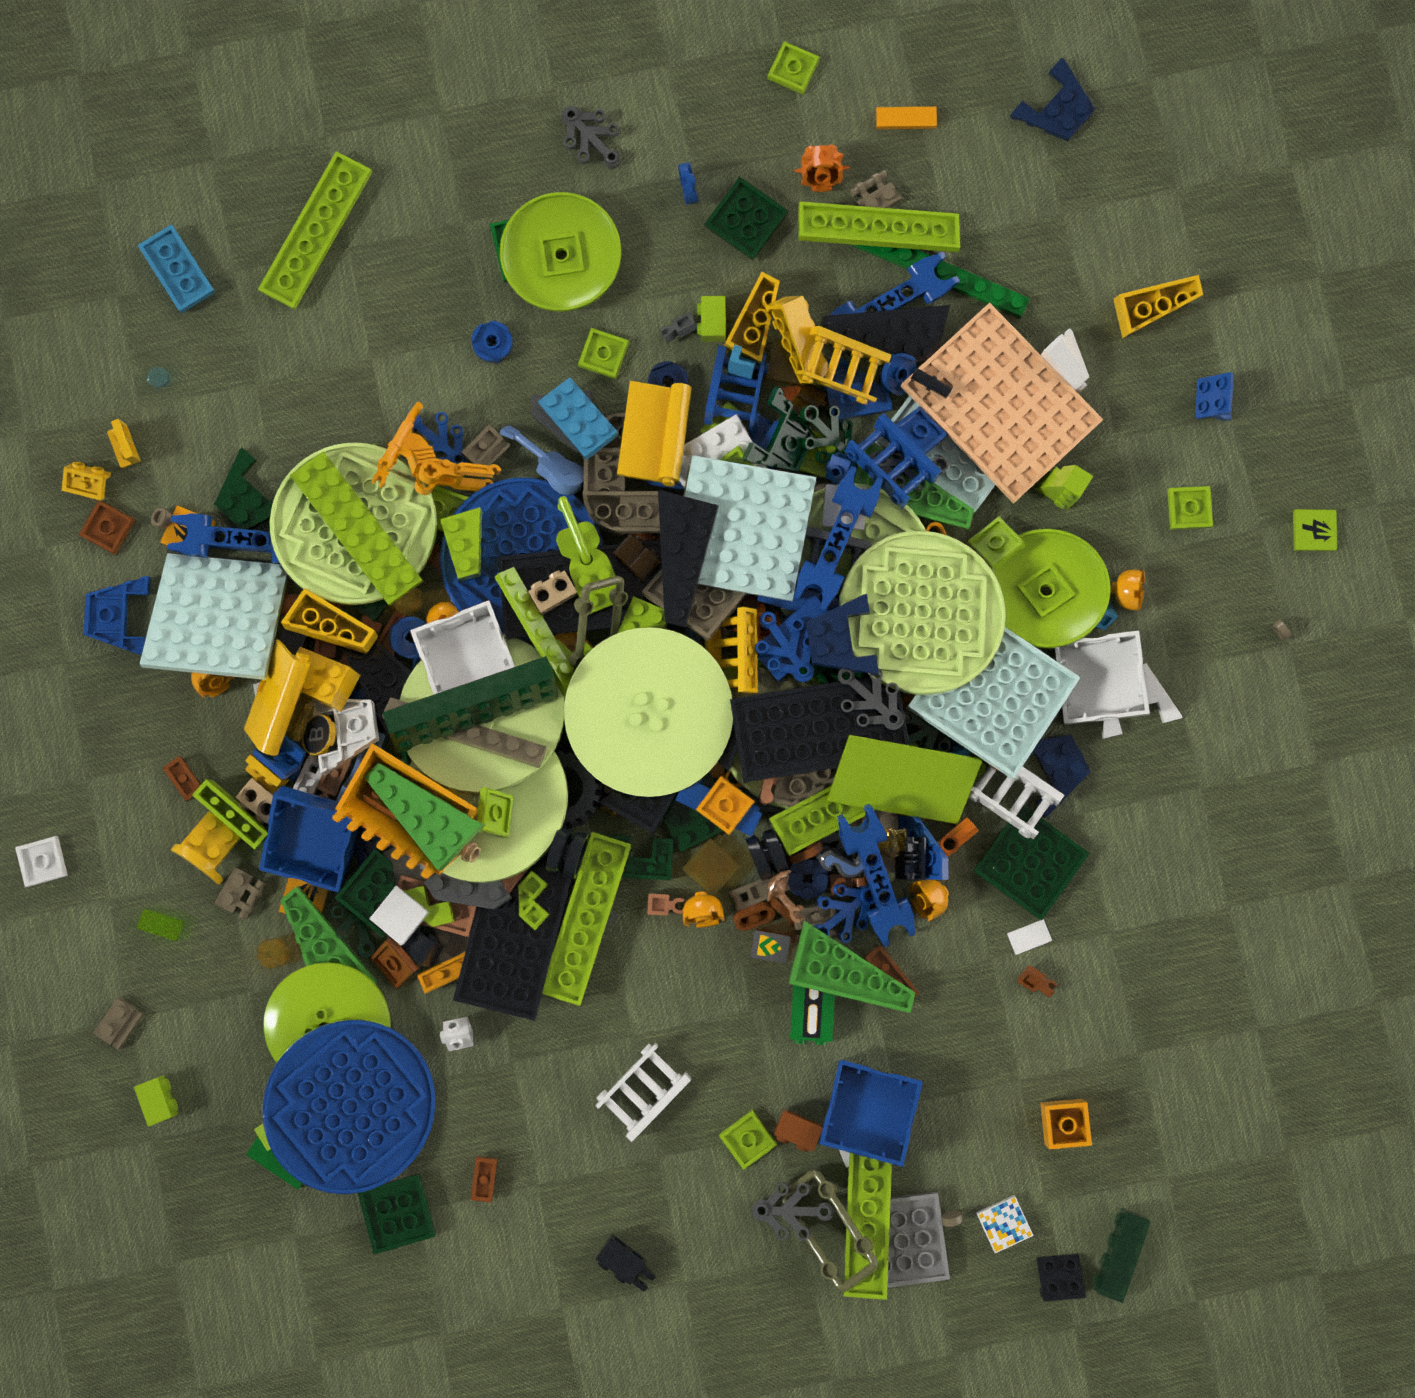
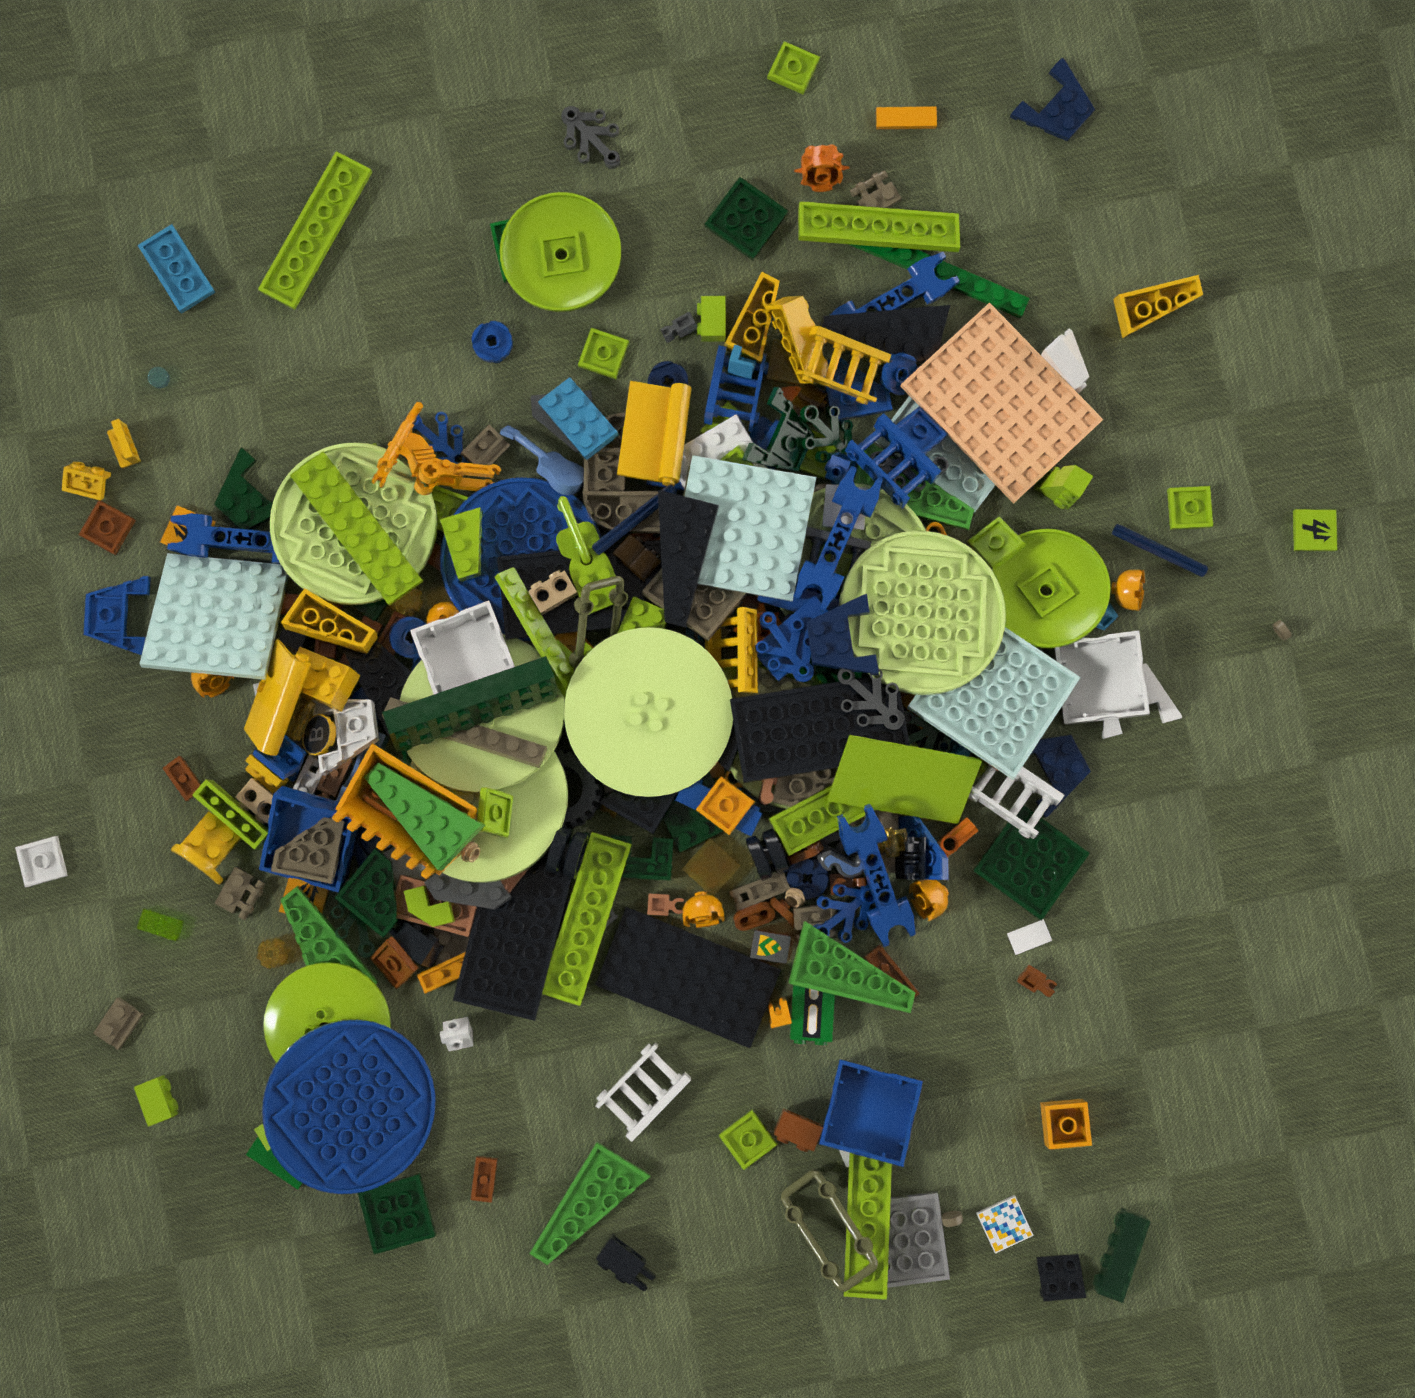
(161, 518): dark tan tile -> none
(313, 852): none -> dark tan plate
(399, 915): white tile -> none
(528, 891): lime tile -> none
(593, 1193): none -> bright green wing
(630, 522): none -> dark blue axle
(688, 182): blue plate -> none
(688, 977): none -> black plate
(777, 889): medium nougat piece -> none
(781, 1016): none -> light orange hinge
(789, 1212): dark grey plant -> none
(794, 897): none -> tan plate
(931, 382): black pin -> none
(1159, 550): none -> dark blue axle
(1214, 397): blue bracket -> none

